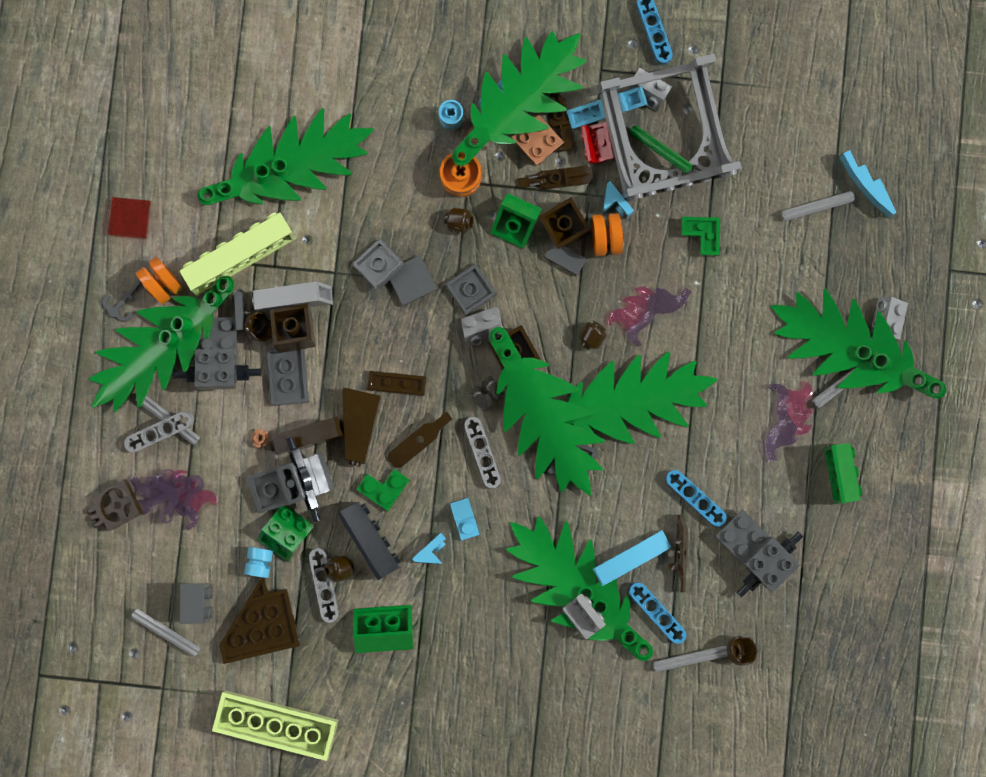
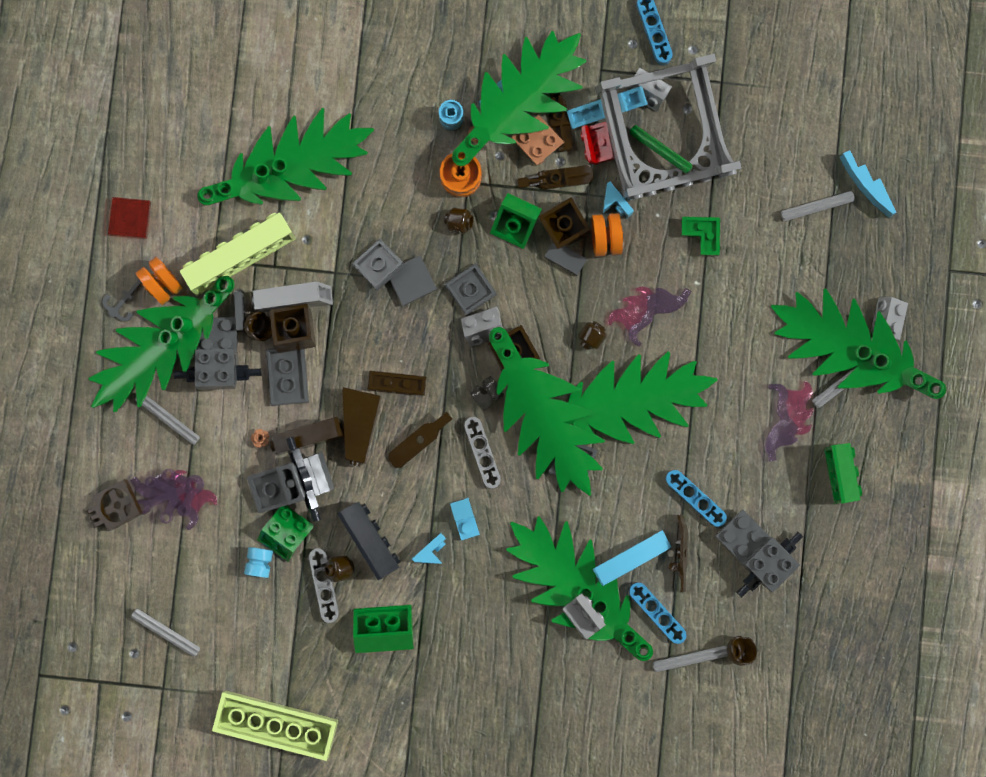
(160, 434): light grey beam -> none
(195, 603): dark grey brick -> none
(261, 627): dark brown wing -> none
(386, 493): green plate -> none

